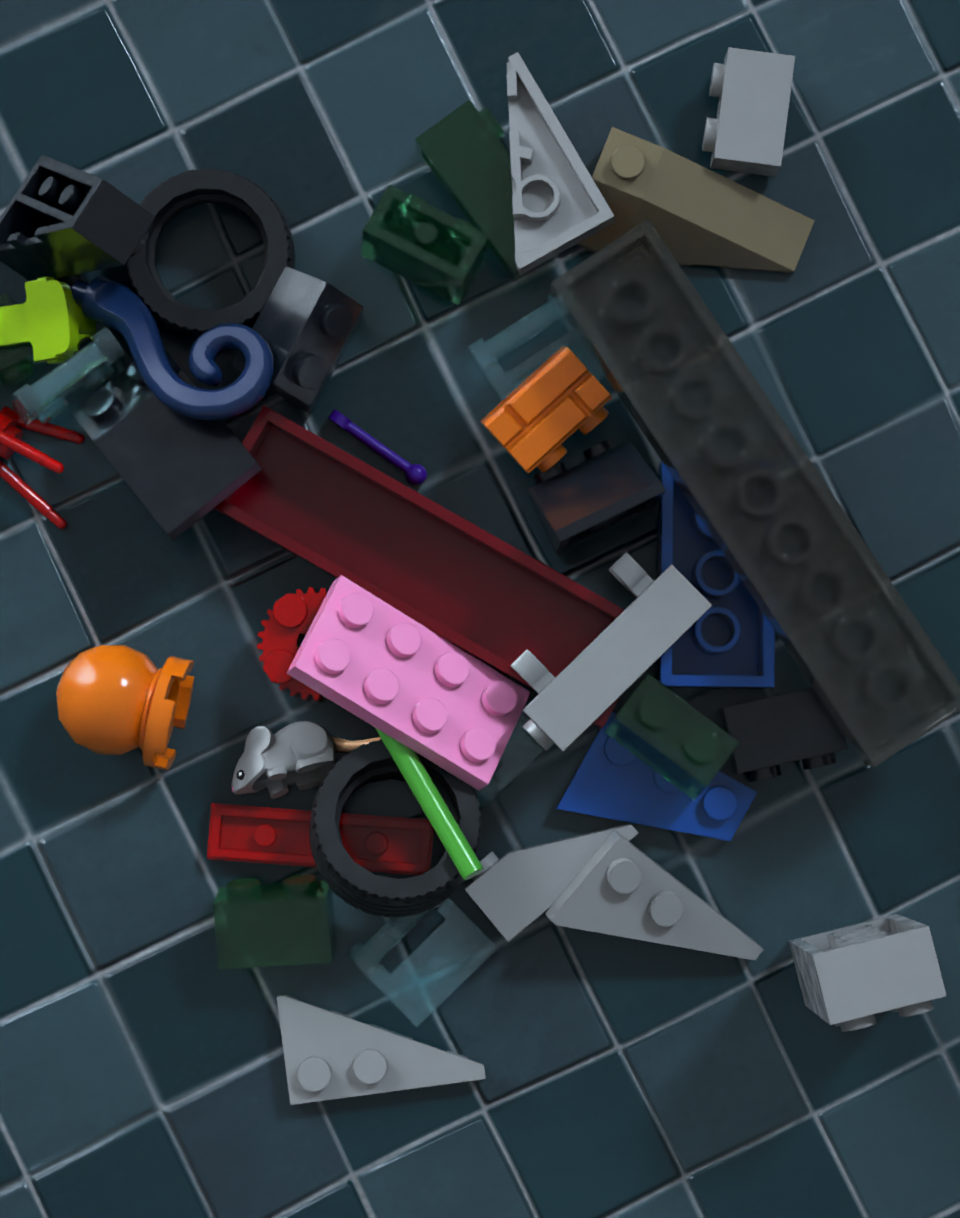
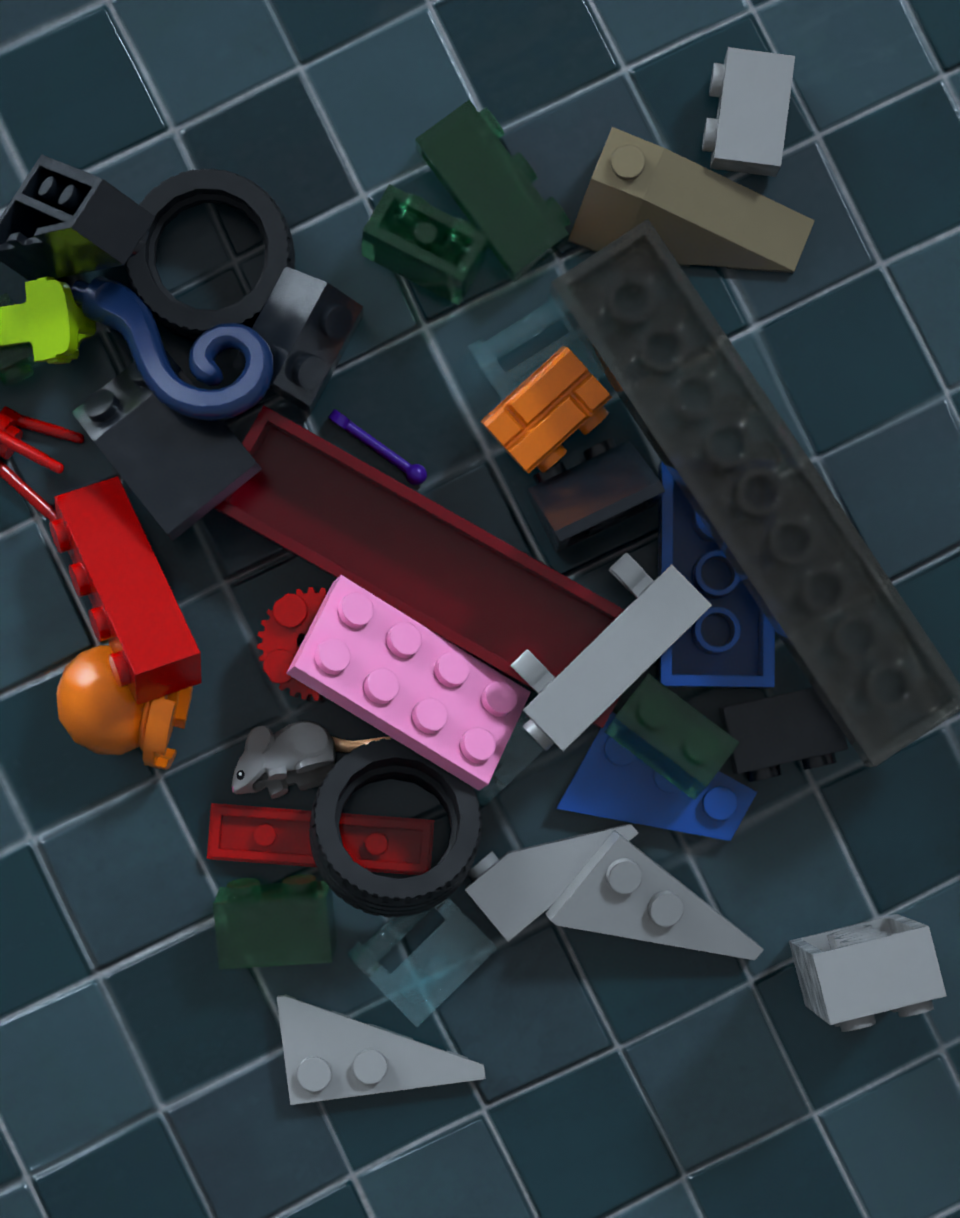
(86, 367): clear light blue plate -> none
(127, 591): none -> red brick
(434, 807): bright green bar -> none
(551, 187): light grey wing -> none

